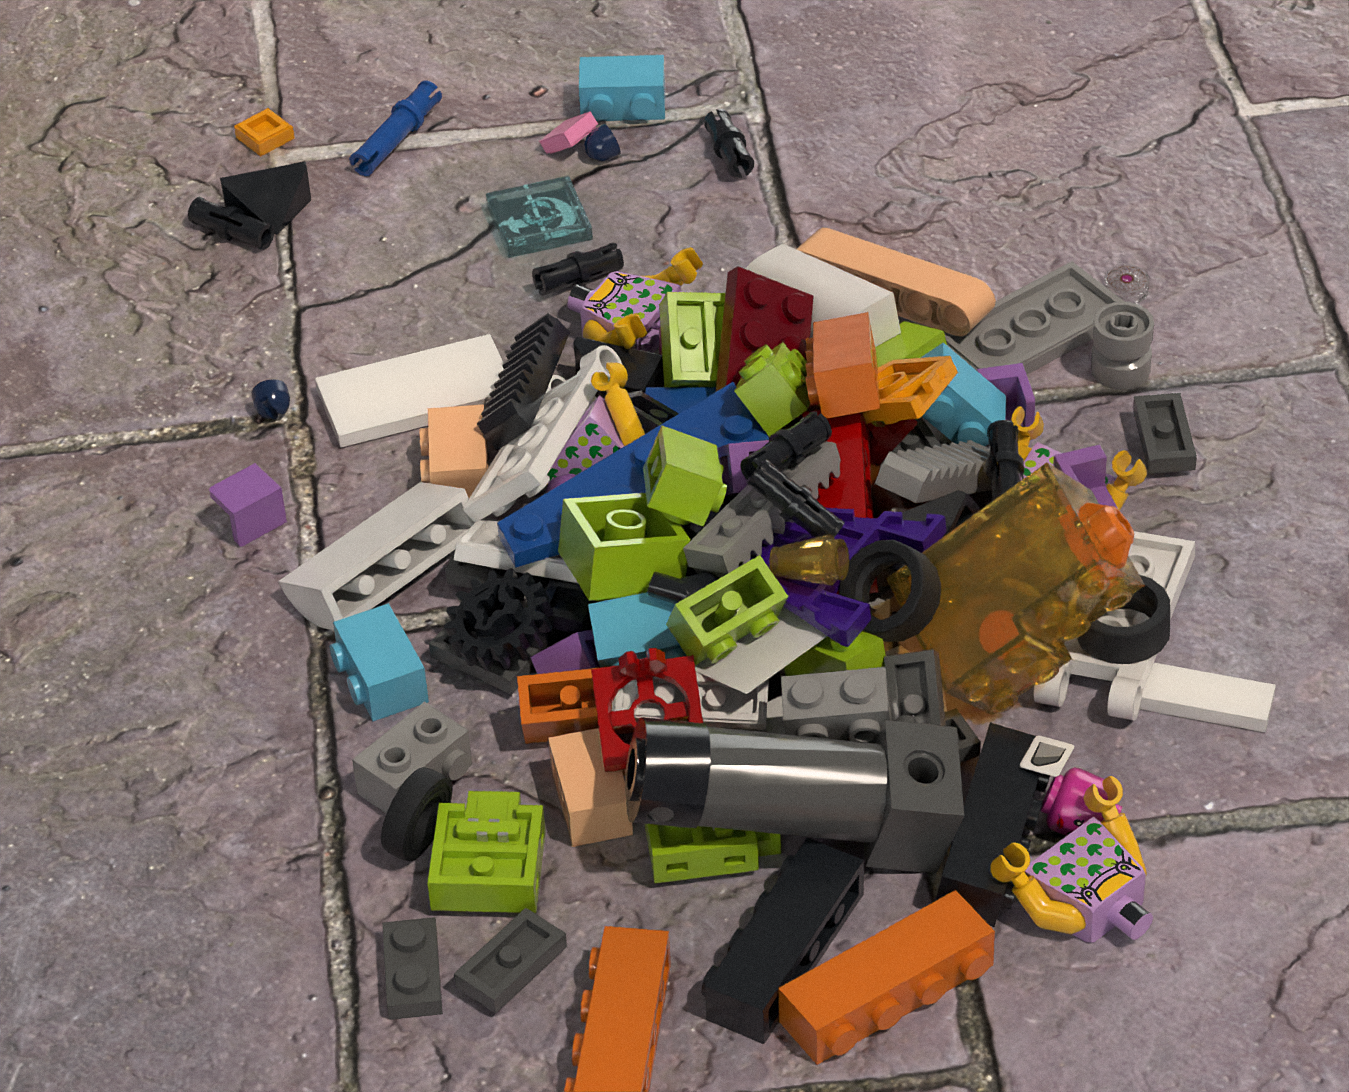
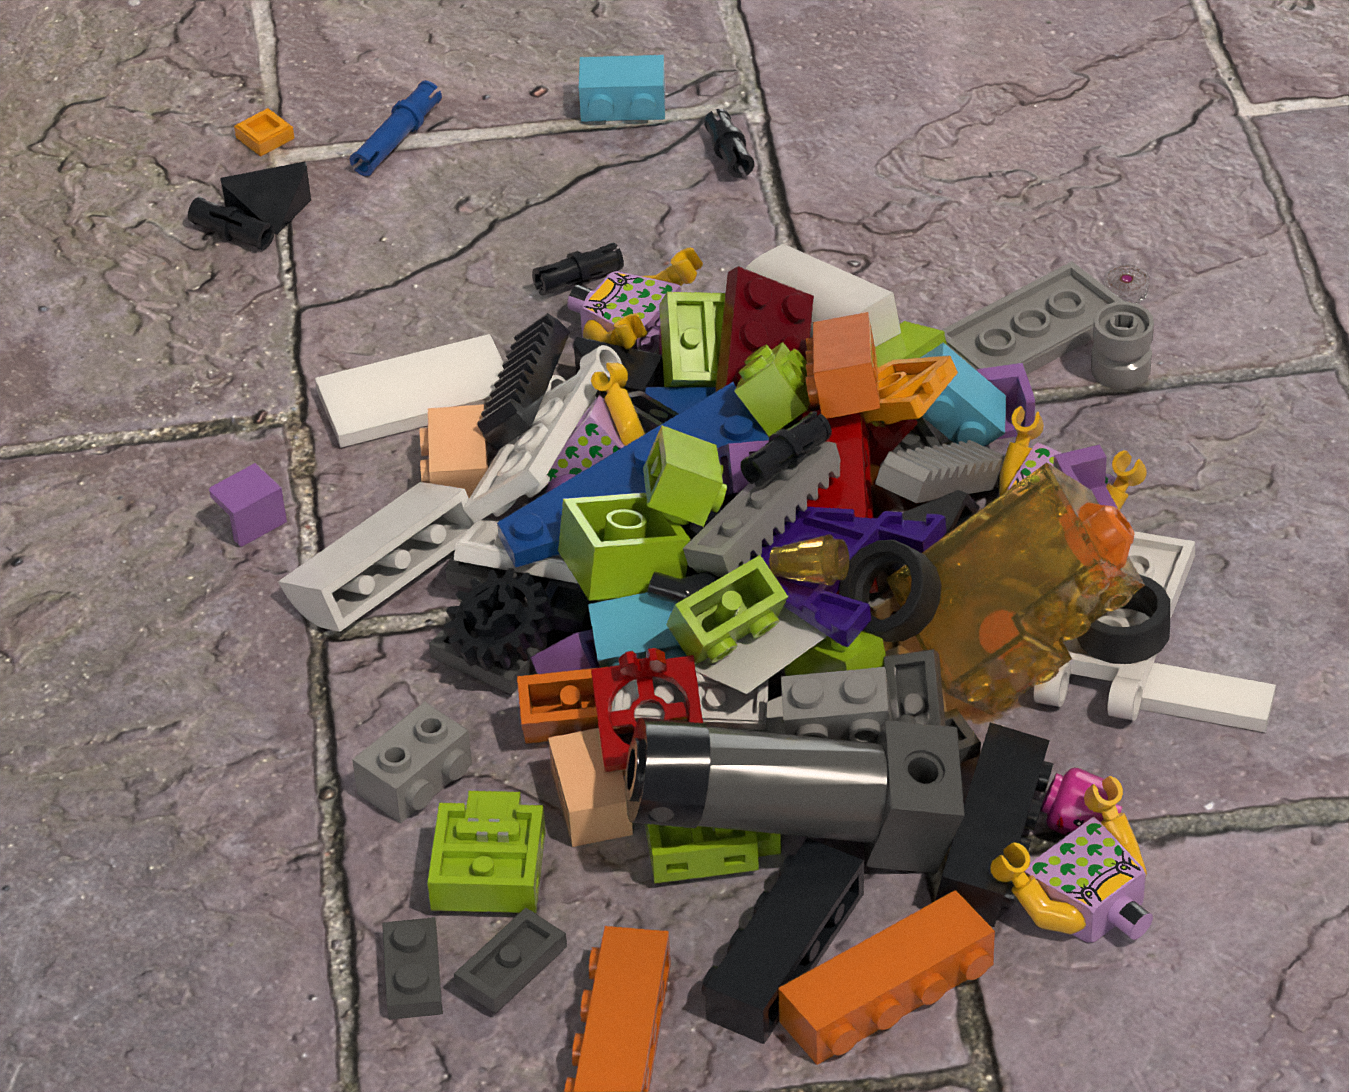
(277, 395): dark blue hinge -> none
(379, 662): medium azure brick -> none
(413, 814): black tyre -> none
(539, 216): clear light blue tile -> none
(568, 133): bright pink tile -> none
(601, 144): dark blue hinge -> none
(794, 501): black pin -> none
(920, 288): light nougat beam -> none
(1004, 463): black pin -> none
(1047, 756): white sticker -> none
(1164, 433): dark grey plate -> none

